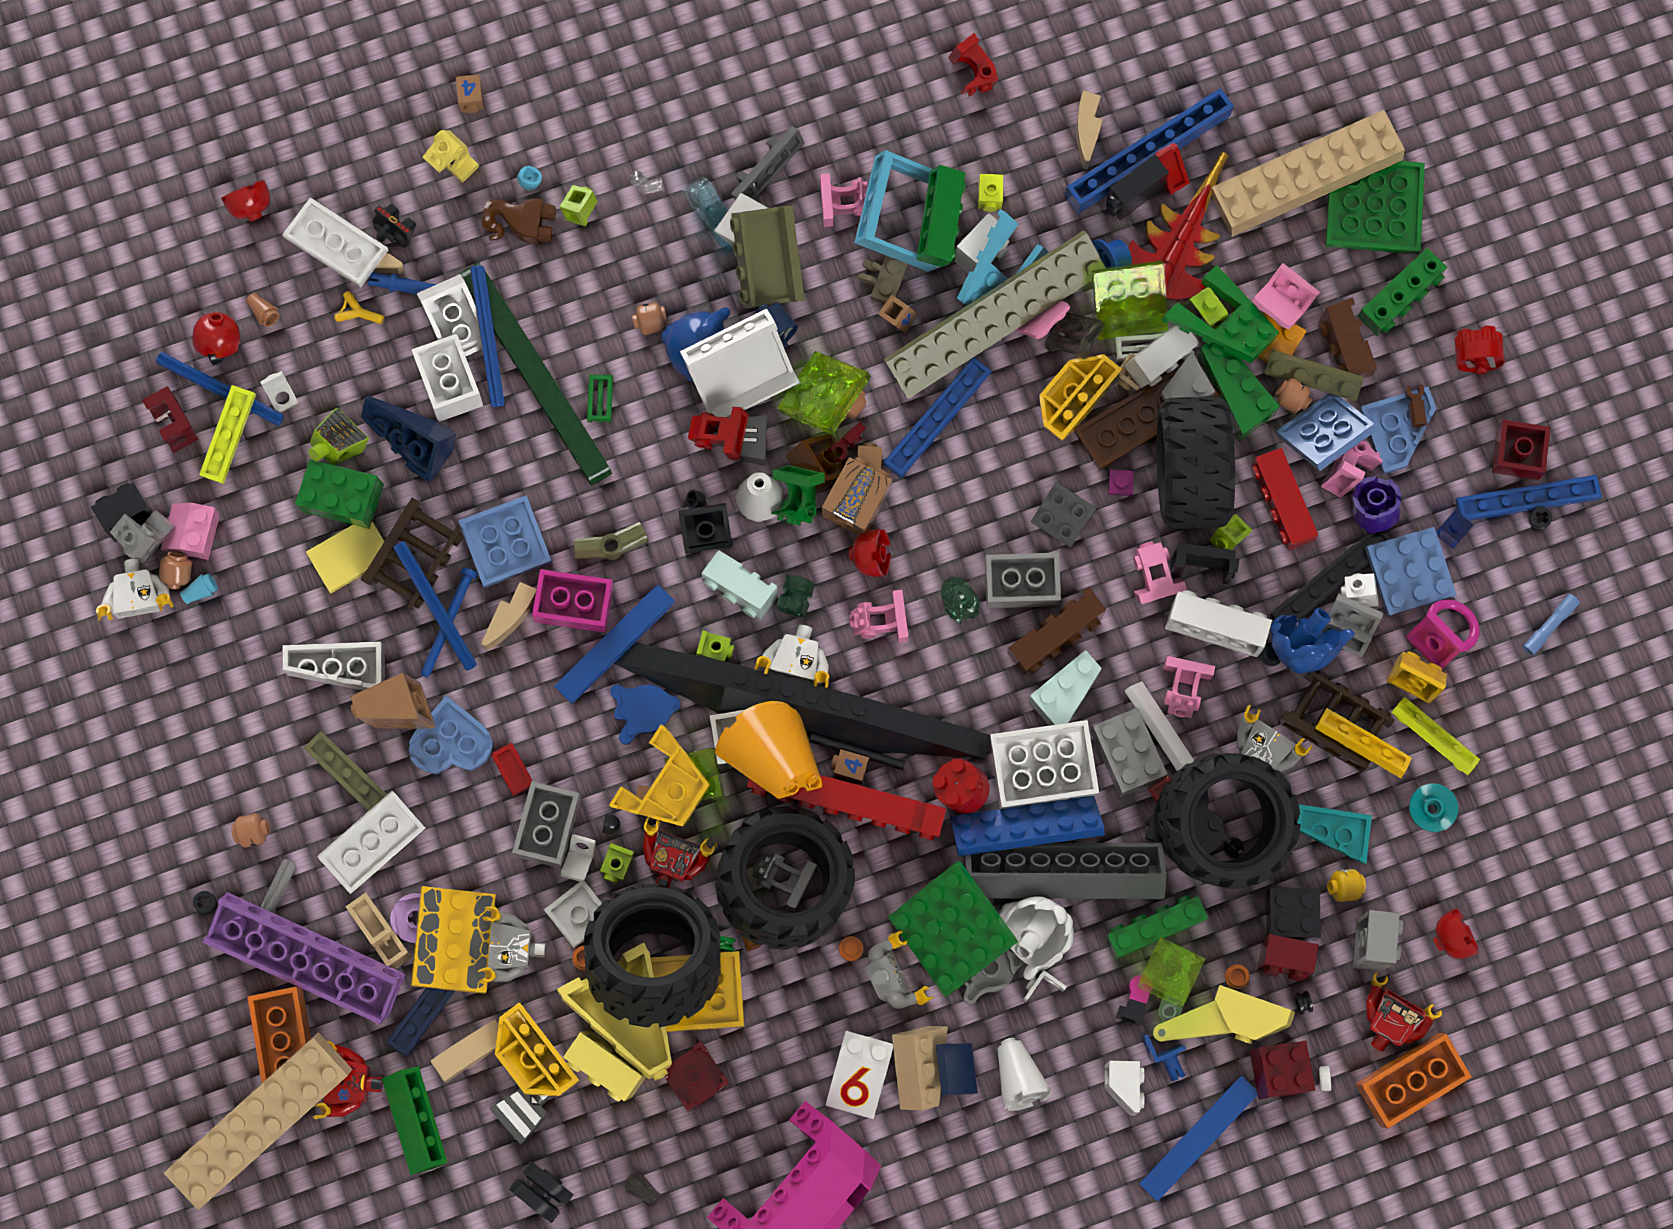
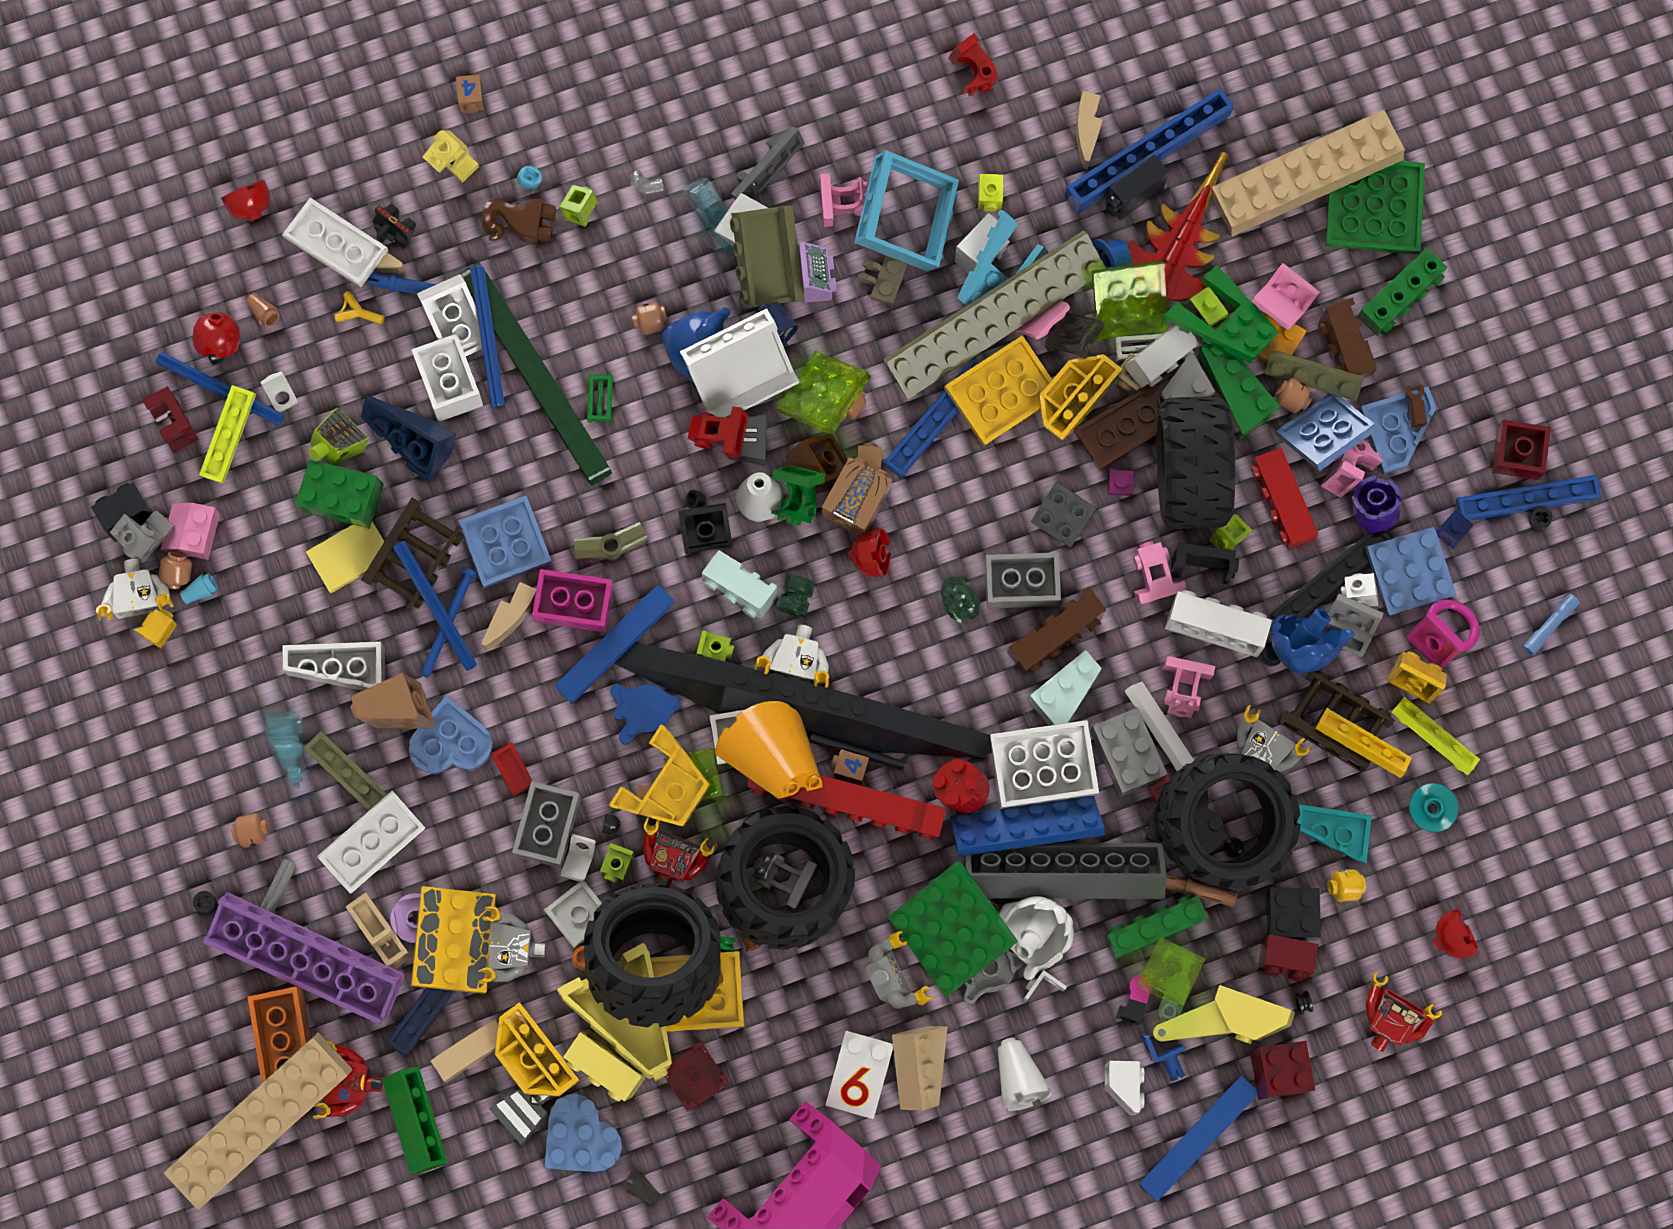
(157, 627): none -> yellow window
(283, 736): none -> clear light blue slope
(541, 1191): black wheel -> none
(579, 1138): none -> medium blue plate
(815, 272): none -> lavender slope
(851, 438): dark red plate -> none
(851, 948): orange plate -> none
(894, 618): bright pink tile -> none
(898, 313): medium nougat brick -> none
(941, 216): green brick -> none
(956, 1069): dark blue tile -> none
(1000, 390): none -> yellow plate
(1173, 162): red tile -> none
(1204, 891): none -> nougat pin
(1237, 976): orange plate -> none
(1325, 1079): white tile -> none
(1377, 940): light grey brick -> none
(1413, 1080): orange brick -> none
(1479, 350): red piece -> none

